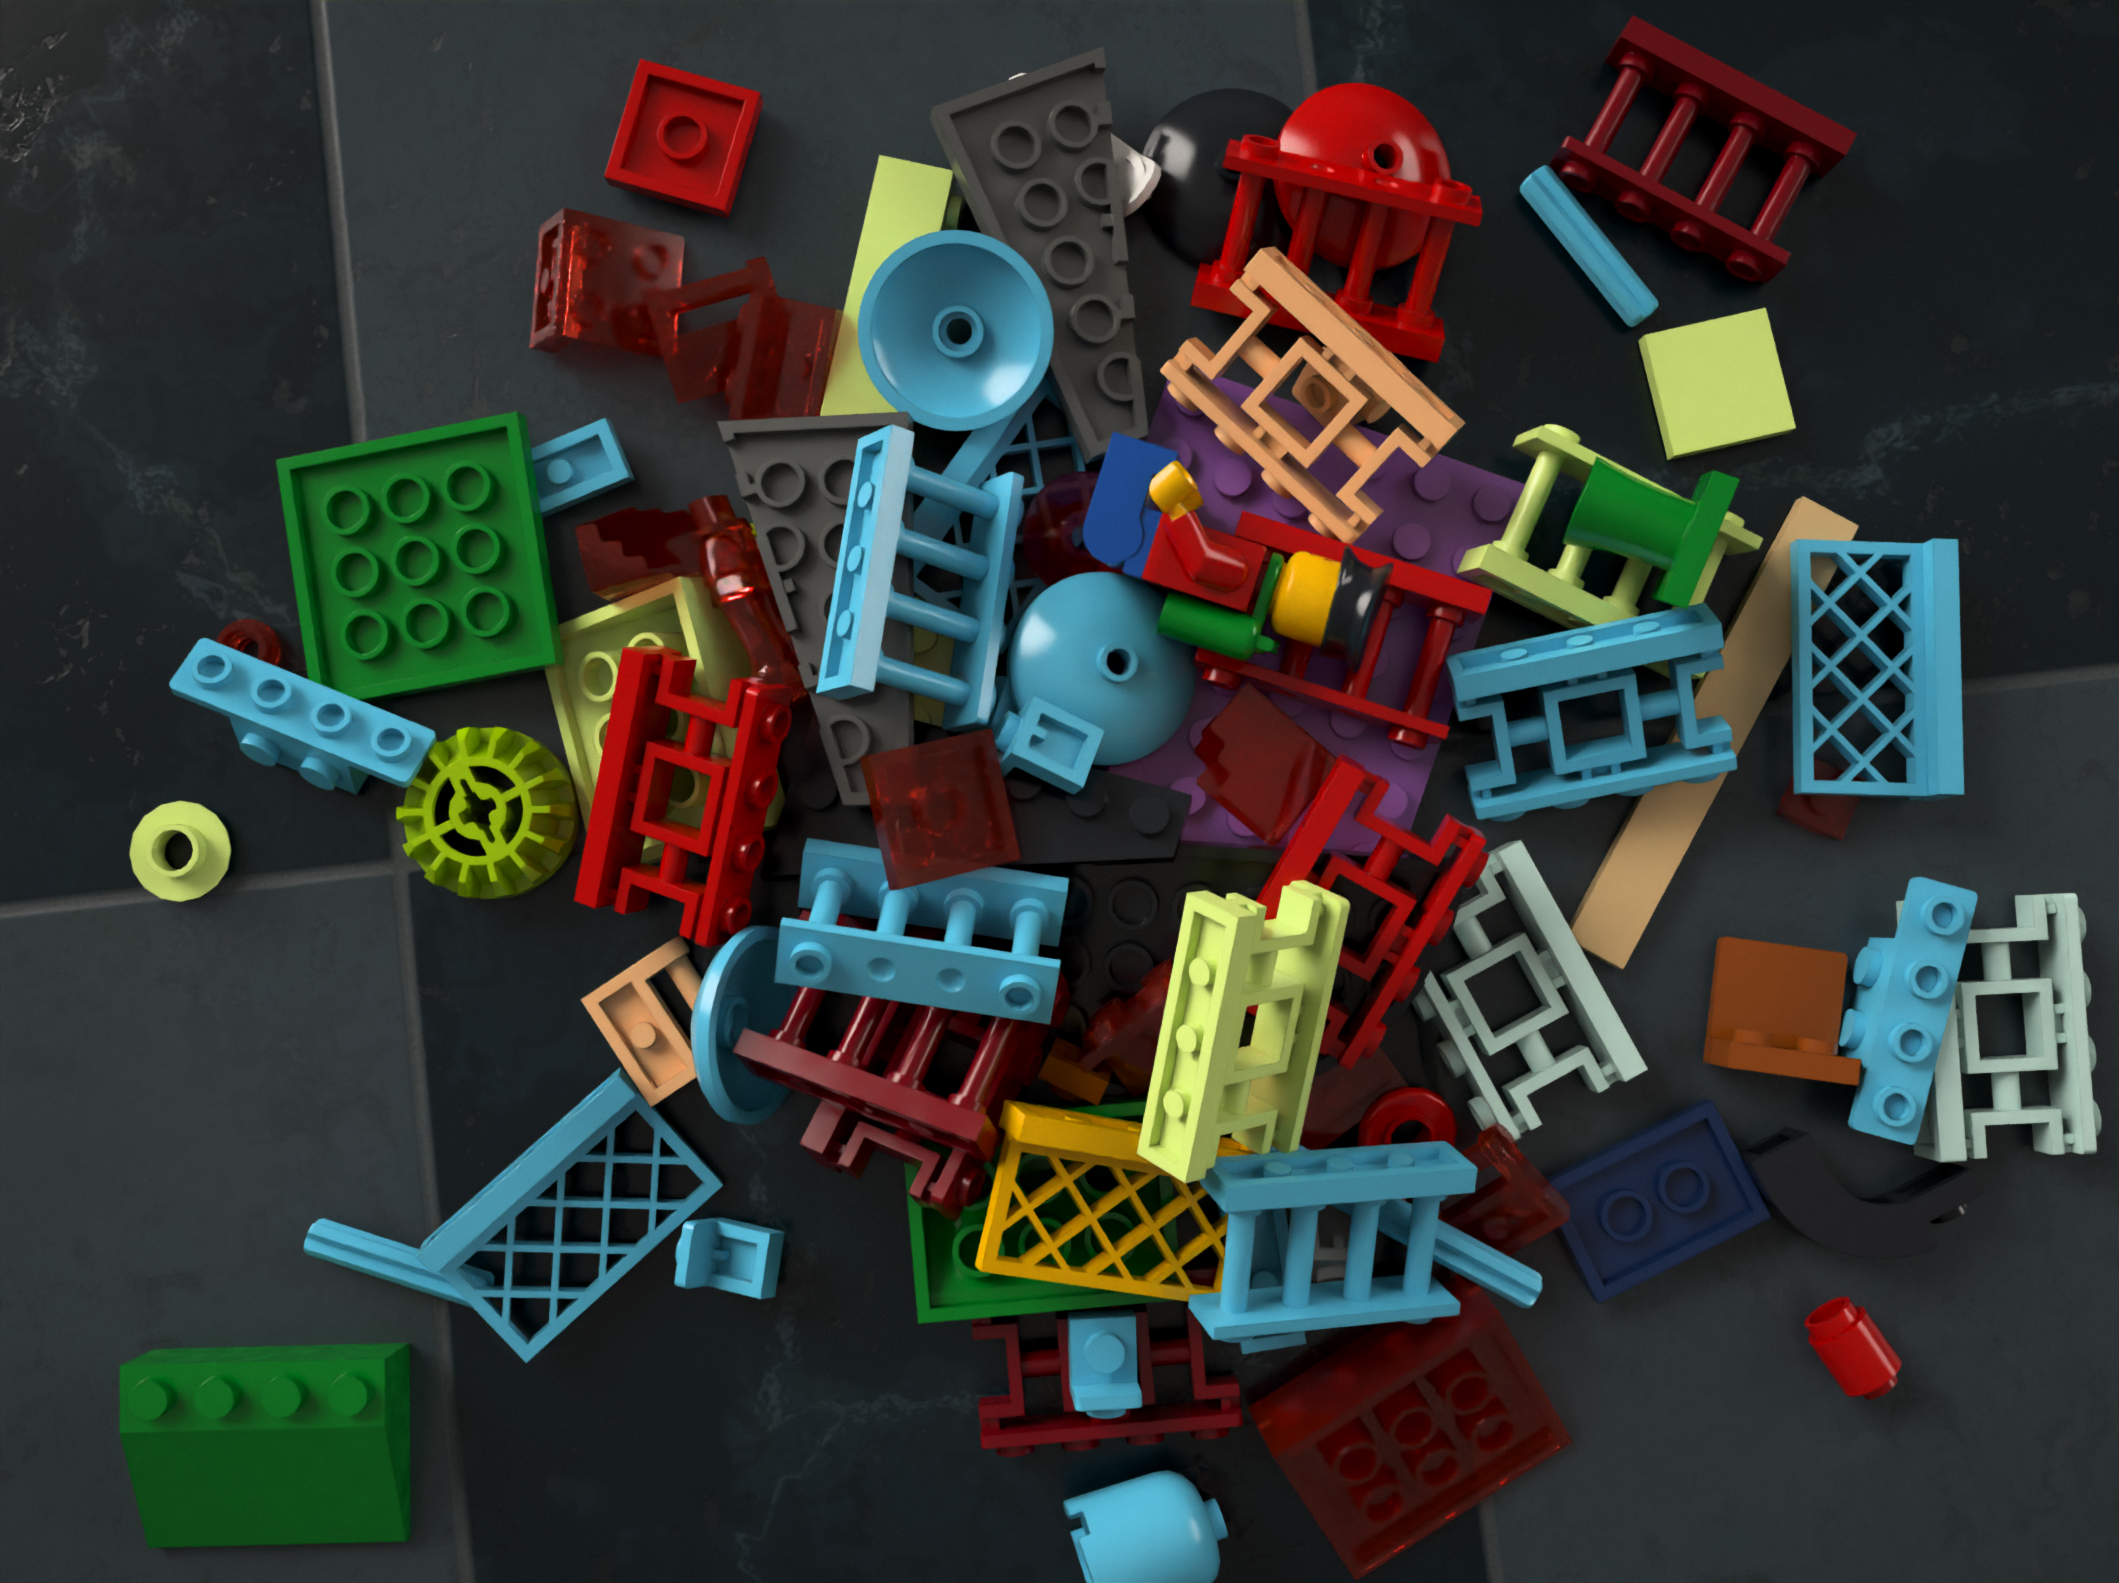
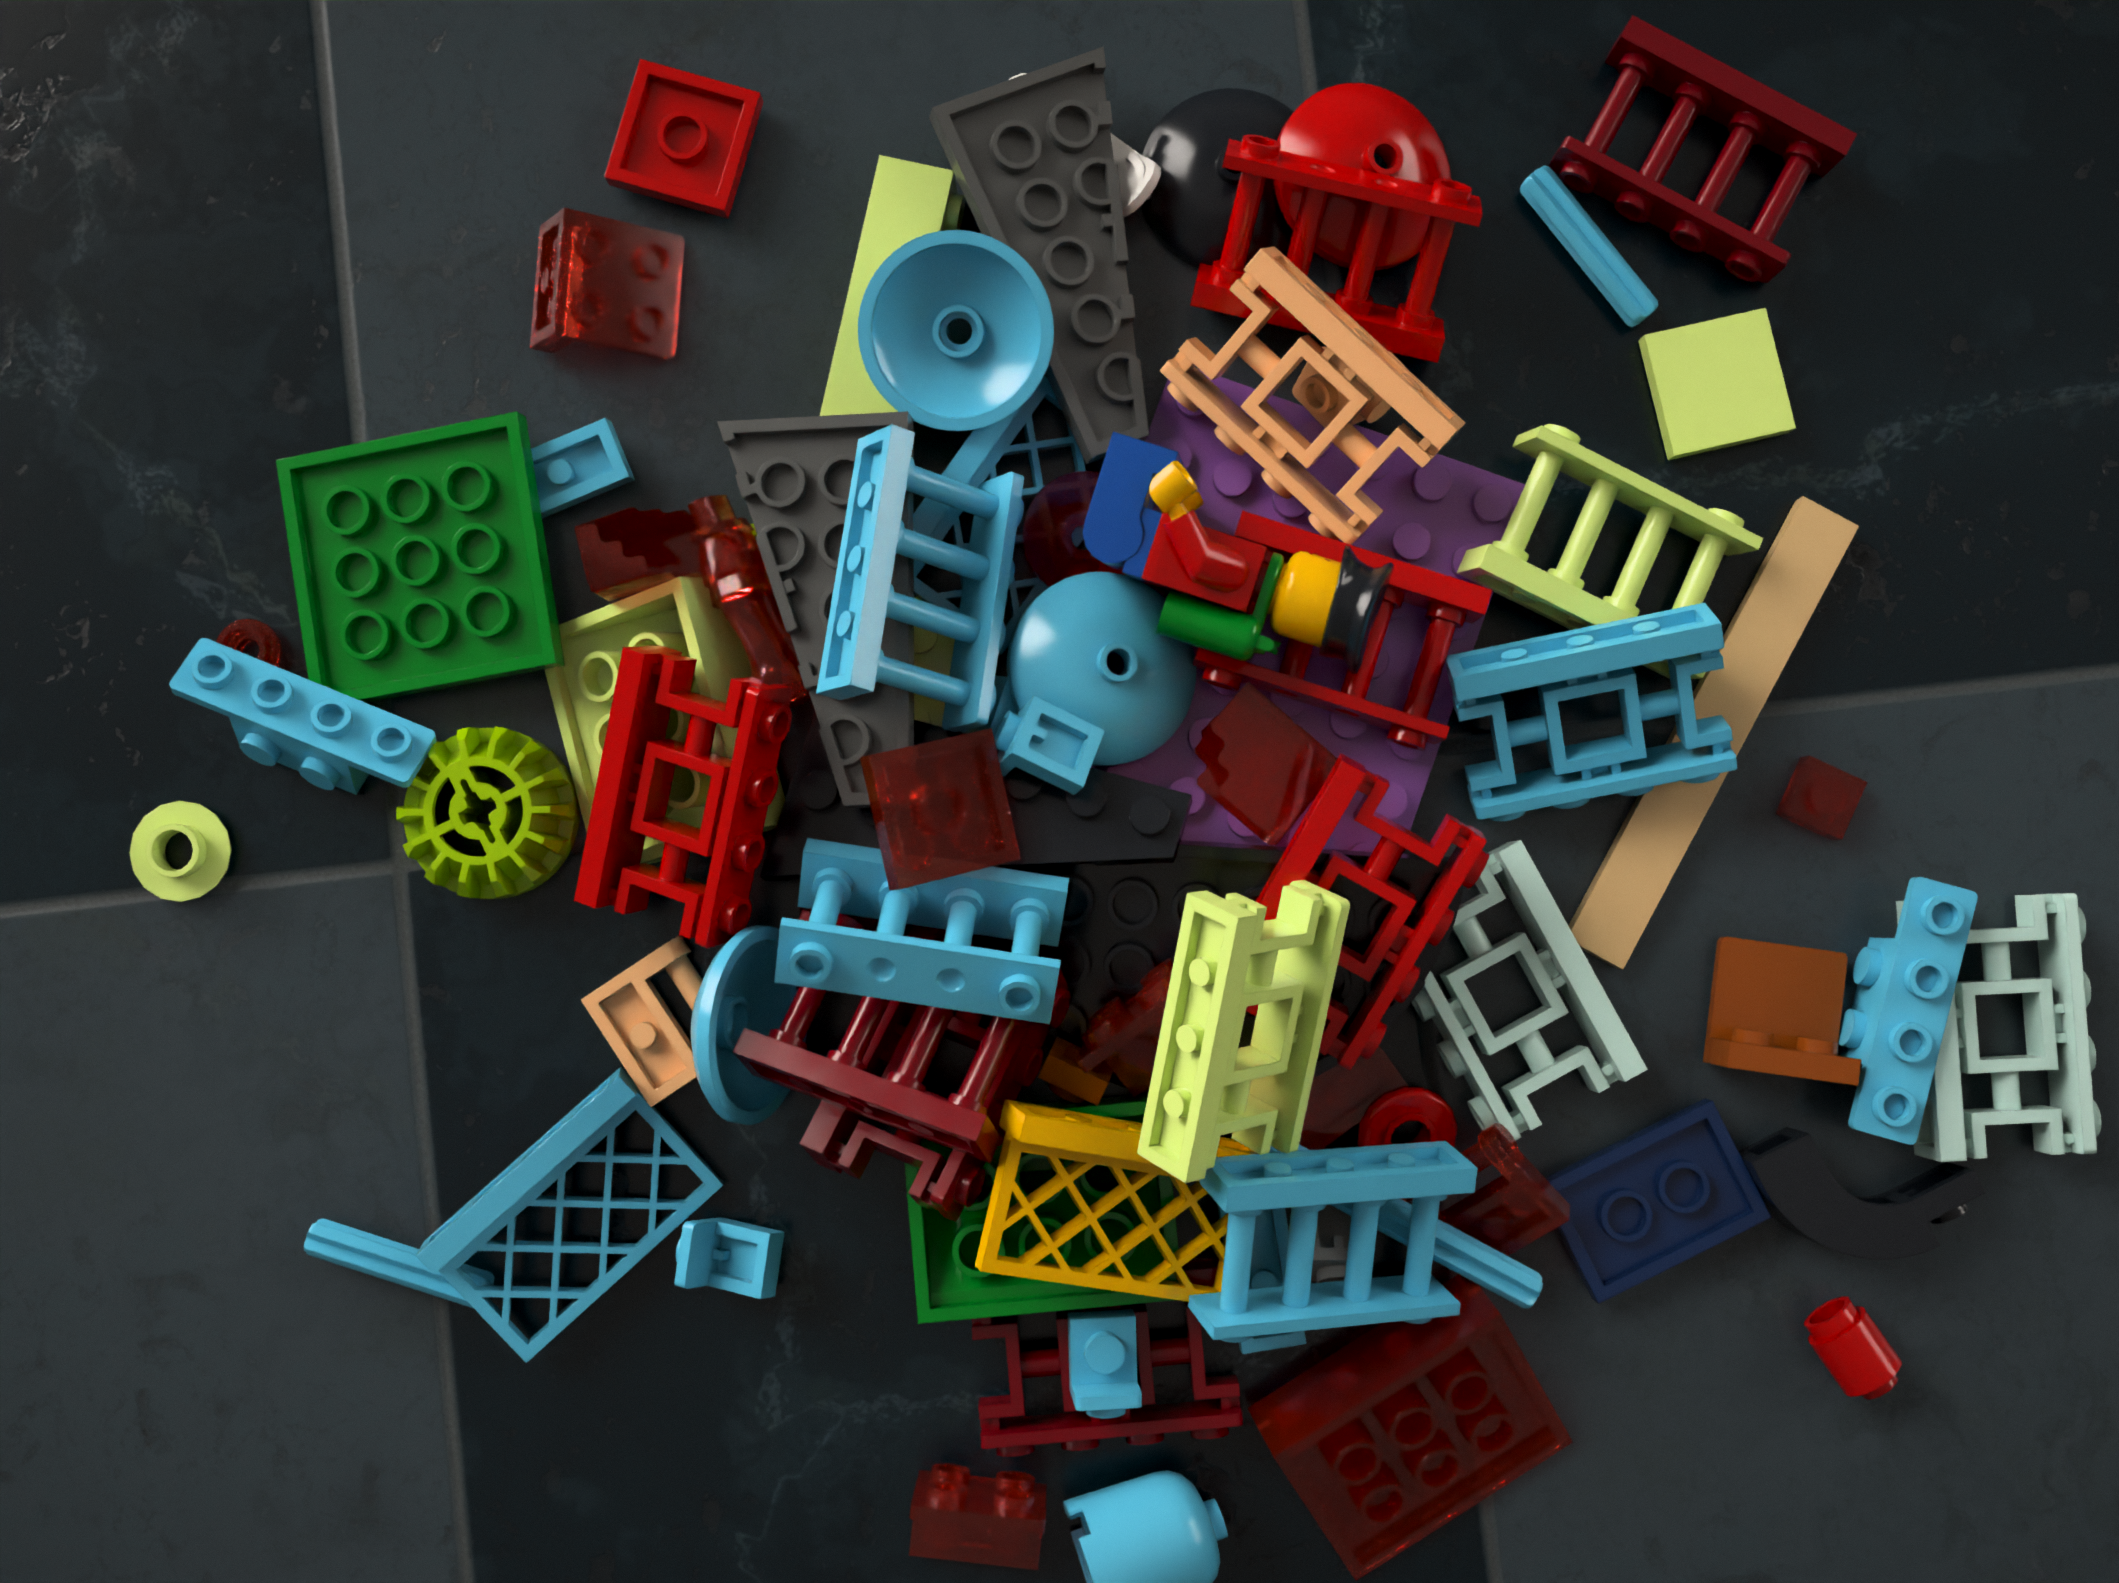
(269, 1444): green slope -> none
(702, 358): clear red plate -> none
(781, 358): clear red bracket -> none
(978, 1517): none -> clear red bracket
(1652, 525): green plant -> none
(1929, 678): medium azure fence -> none

